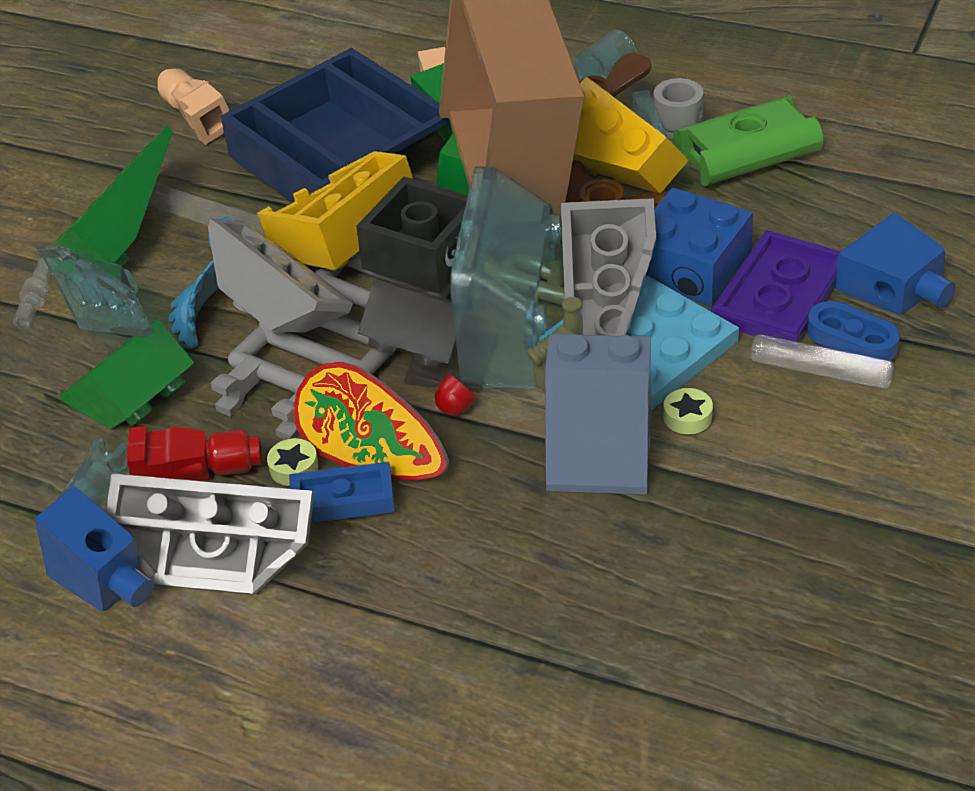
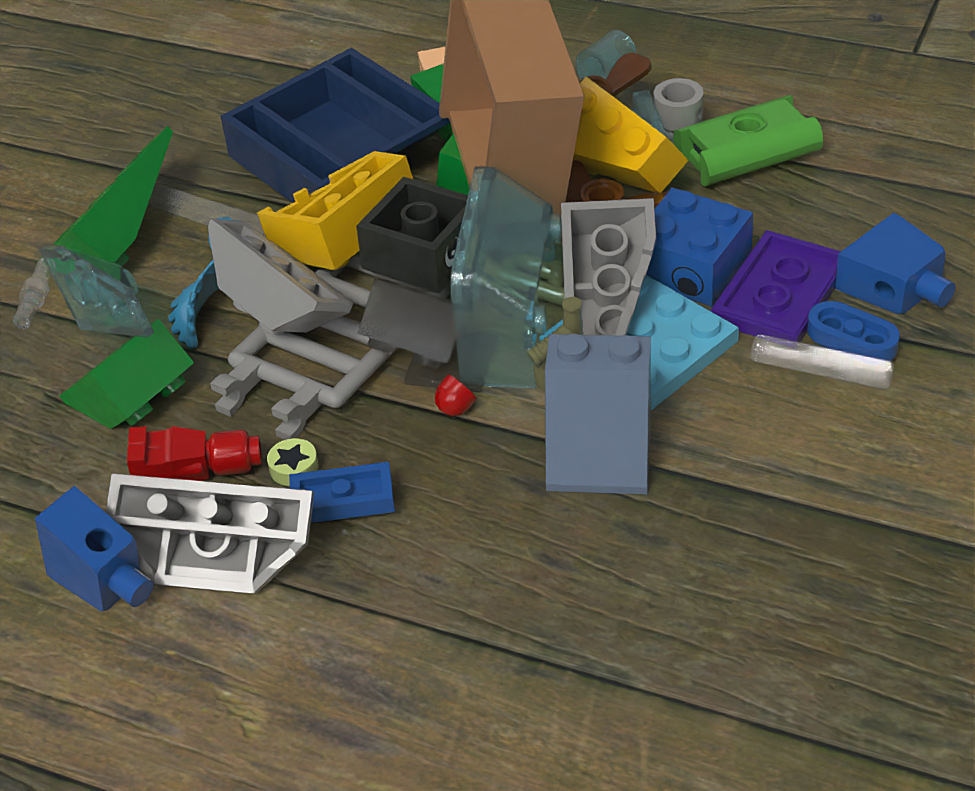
(95, 473): clear light blue bar -> none
(196, 100): light nougat piece -> none
(365, 422): shield -> none
(688, 411): yellowish green tile -> none

